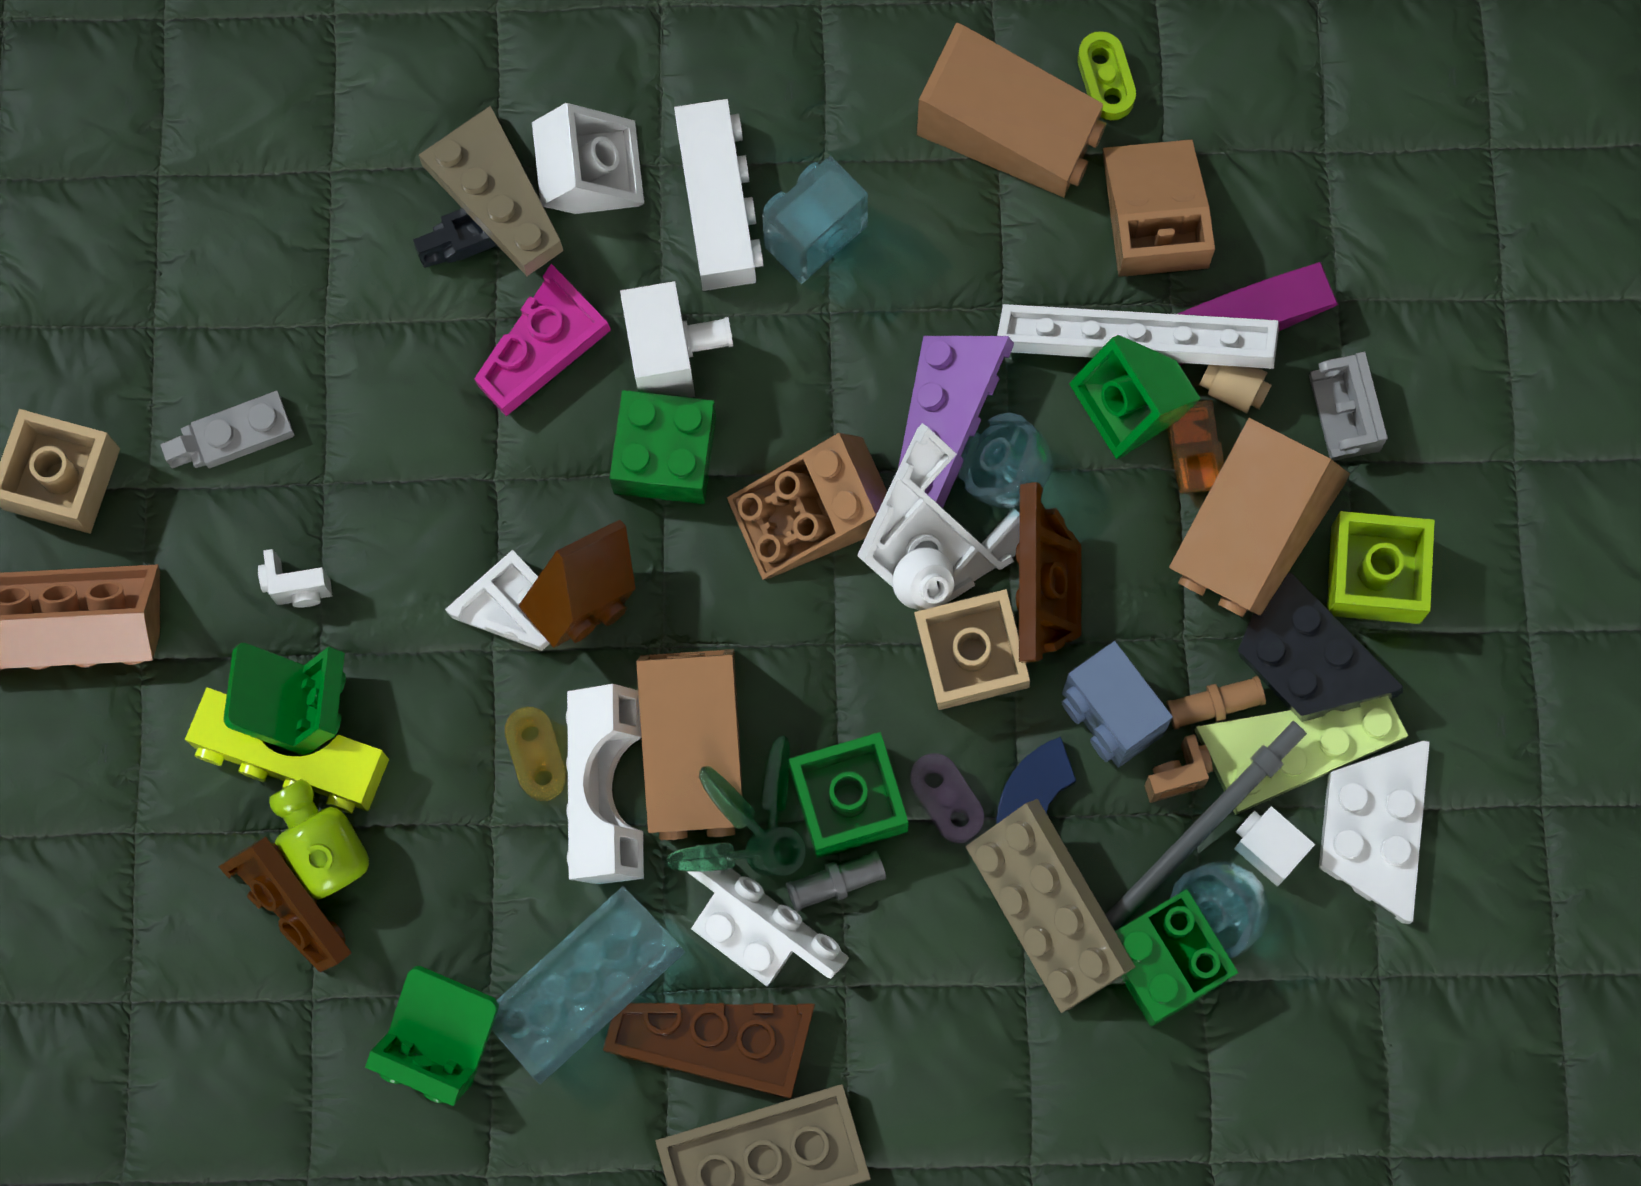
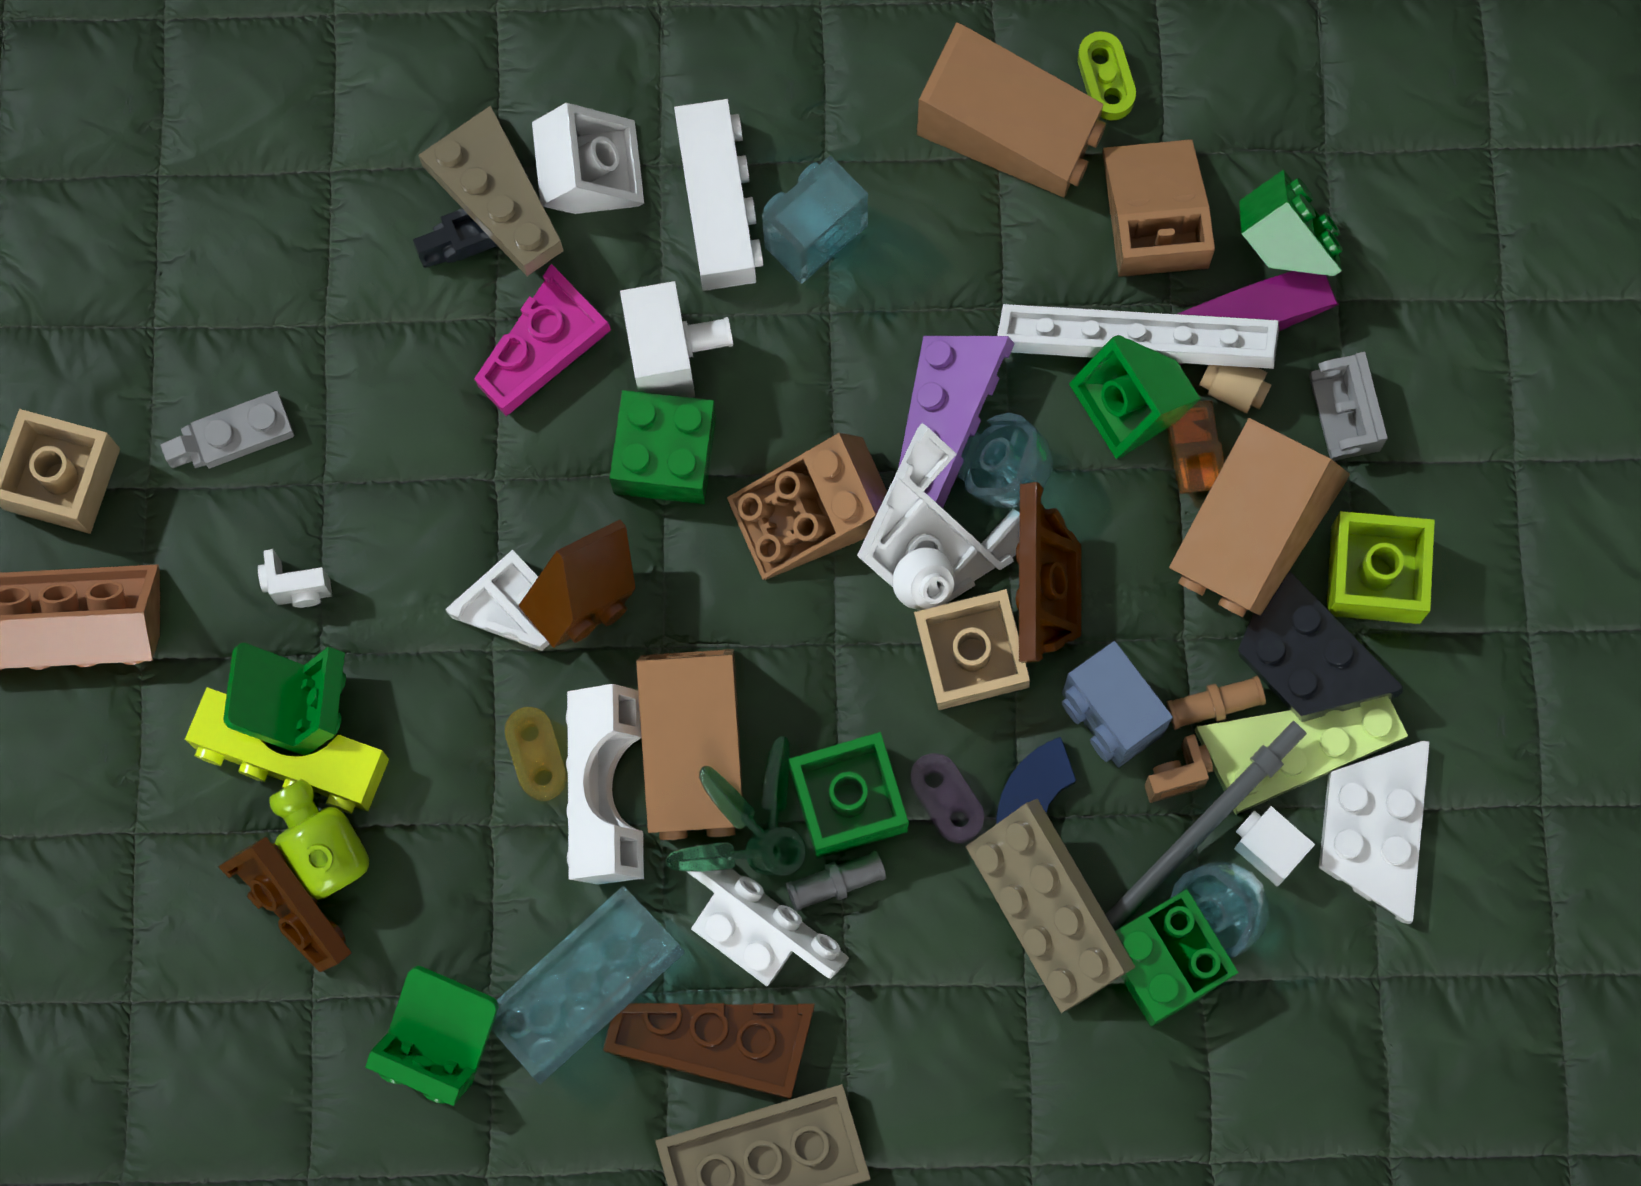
(1288, 229): none -> slope

